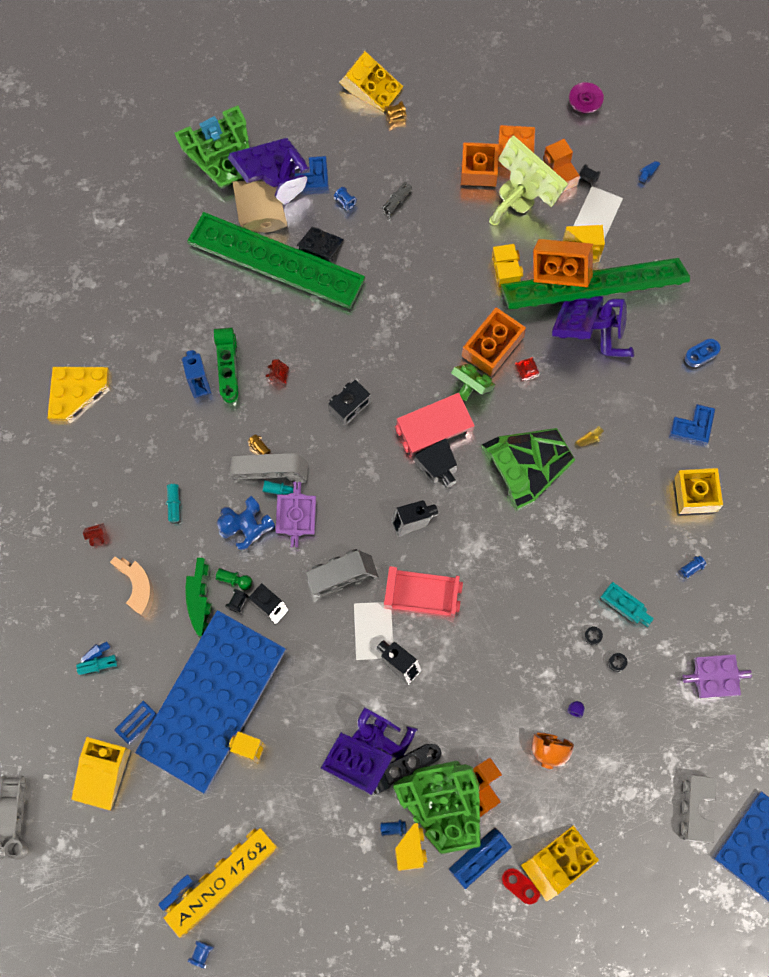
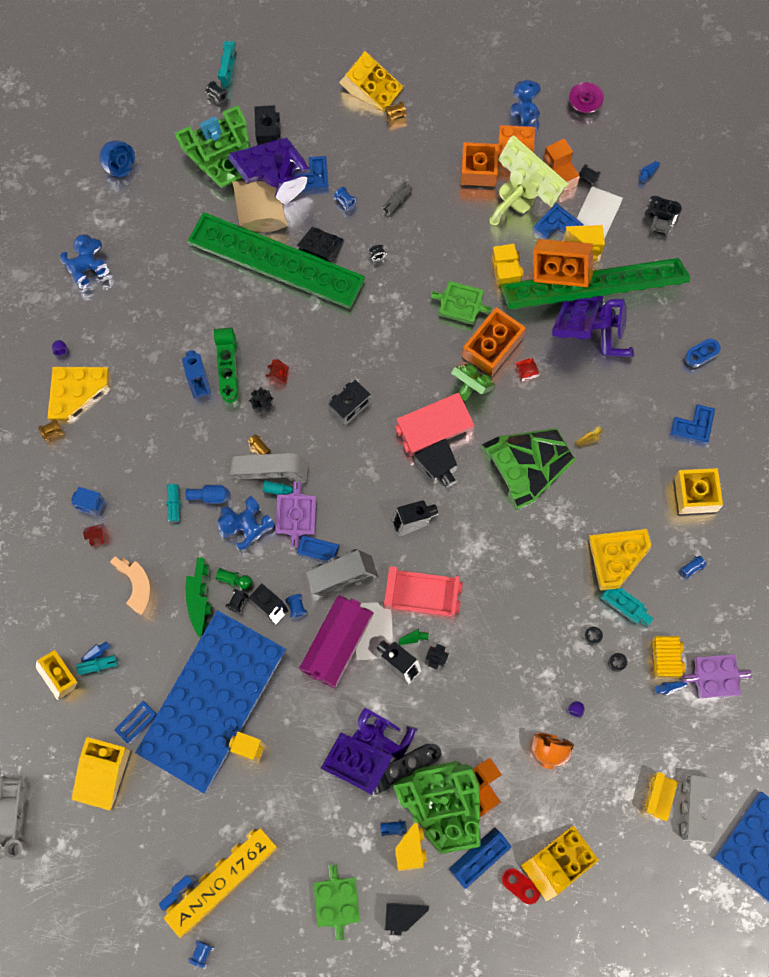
(50, 429): none -> pearl gold bush
(56, 674): none -> yellow brick
(59, 348): none -> dark purple hinge
(85, 261): none -> blue animal
(87, 501): none -> blue brick
(117, 158): none -> blue cylinder
(209, 494): none -> blue arm
(216, 92): none -> black bush
(227, 63): none -> teal hinge
(261, 399): none -> black gear
(266, 116): none -> black brick
(296, 606): none -> blue bush
(317, 549): none -> blue tile
(336, 641): none -> magenta brick
(336, 902): none -> bright green plate
(377, 252): none -> black bush
(403, 916): none -> black slope
(413, 637): none -> green bar
(437, 656): none -> black gear
(461, 302): none -> bright green plate
(525, 92): none -> blue animal
(555, 219): none -> blue tile
(618, 555): none -> yellow plate
(660, 796): none -> yellow panel
(661, 225): none -> dark grey bush
(663, 208): none -> black piece
(667, 657): none -> yellow brick
(670, 687): none -> blue bar

